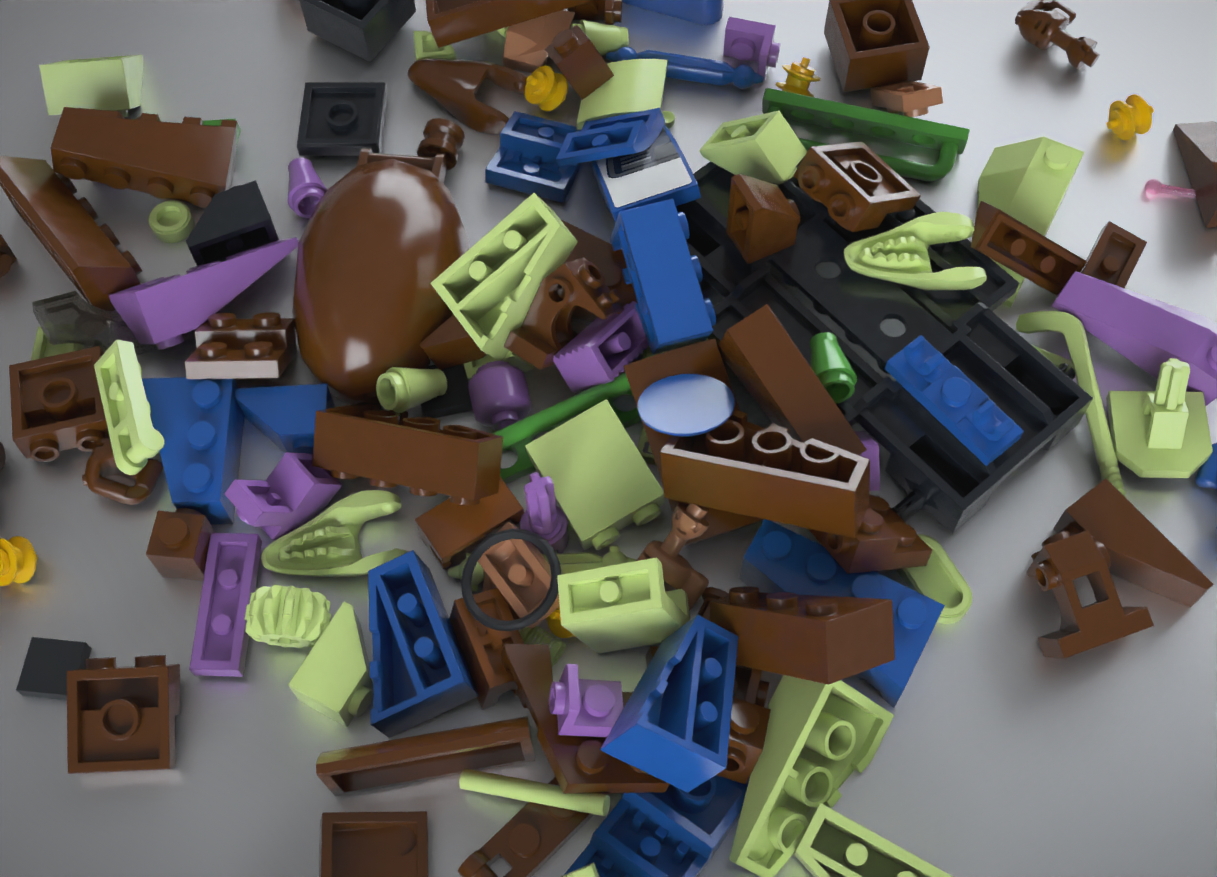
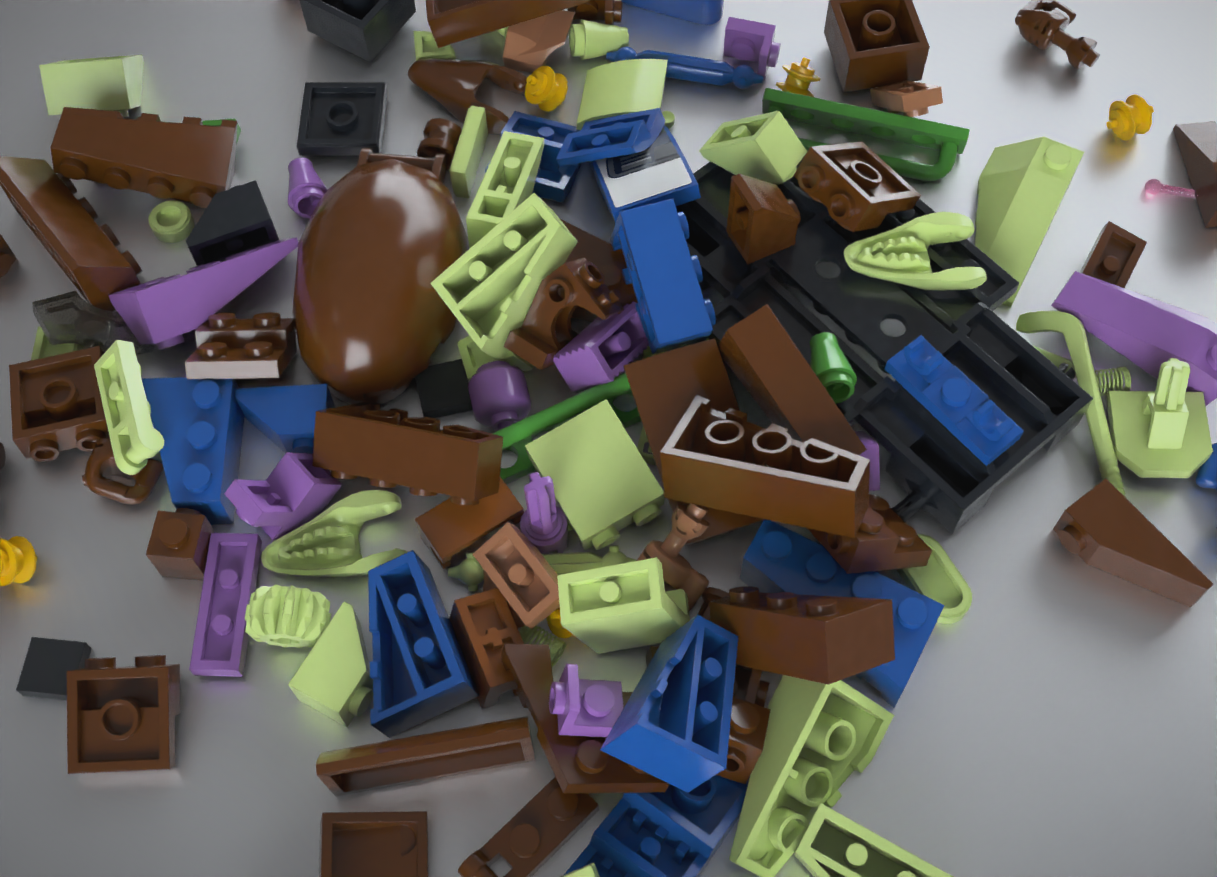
(409, 387): yellowish green cone -> none
(451, 345): reddish brown slope -> none
(469, 152): none -> yellowish green tile
(476, 554): black tyre -> none
(505, 183): none -> yellowish green slope
(533, 792): yellowish green bar -> none
(579, 61): reddish brown brick -> none
(686, 405): piece -> none
(1023, 249): reddish brown slope -> none
(1089, 626): reddish brown tile -> none
(1117, 380): none -> yellowish green piece

